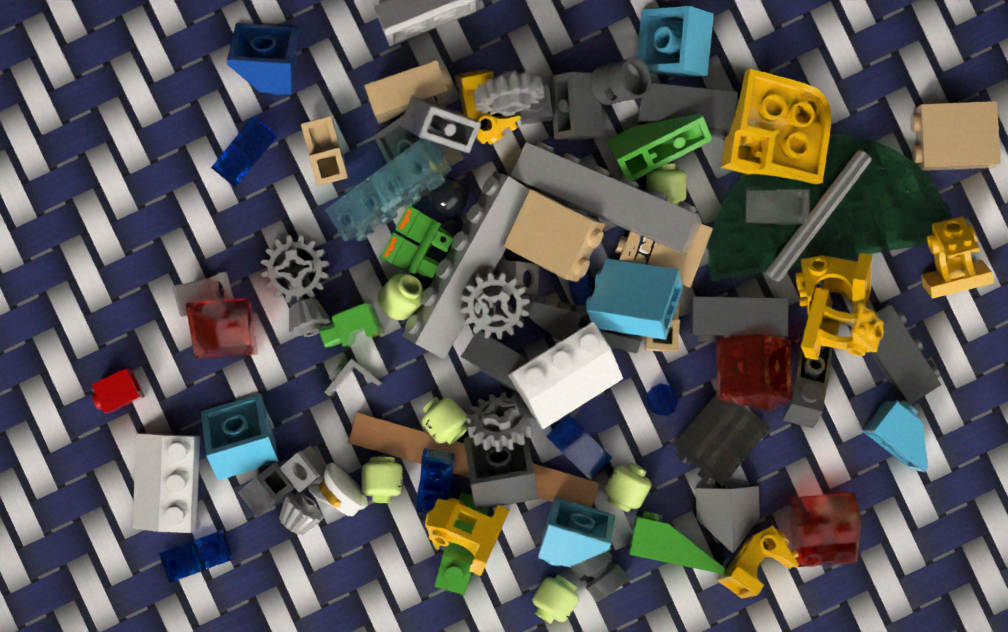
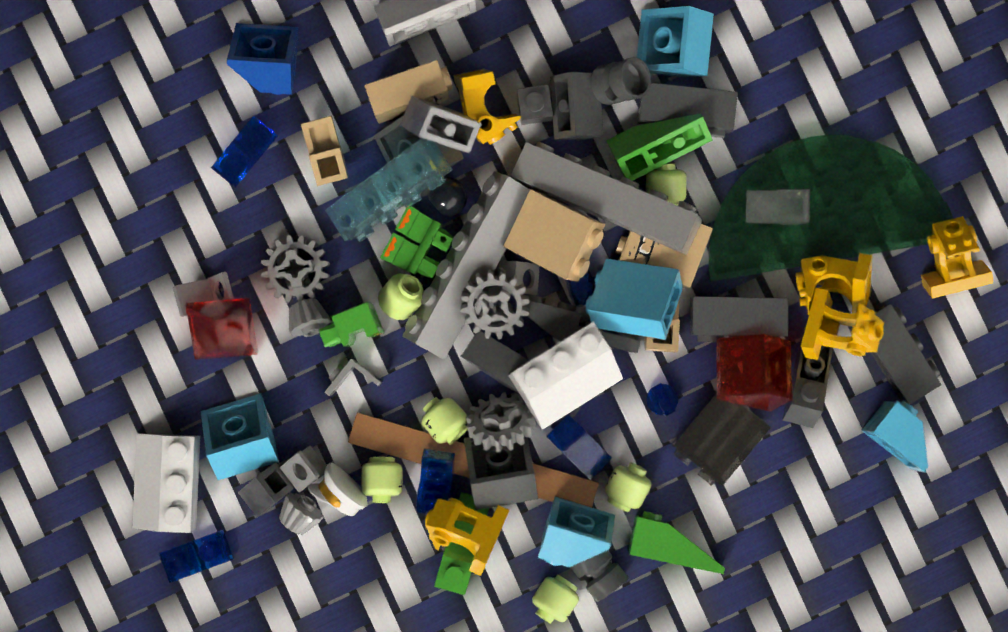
(116, 391): red brick -> none
(508, 93): light grey gear -> none
(728, 512): light grey slope -> none
(742, 572): yellow tile -> none
(779, 129): yellow slope -> none
(818, 215): light grey axle -> none
(825, 529): clear red slope -> none
(956, 136): tan brick -> none

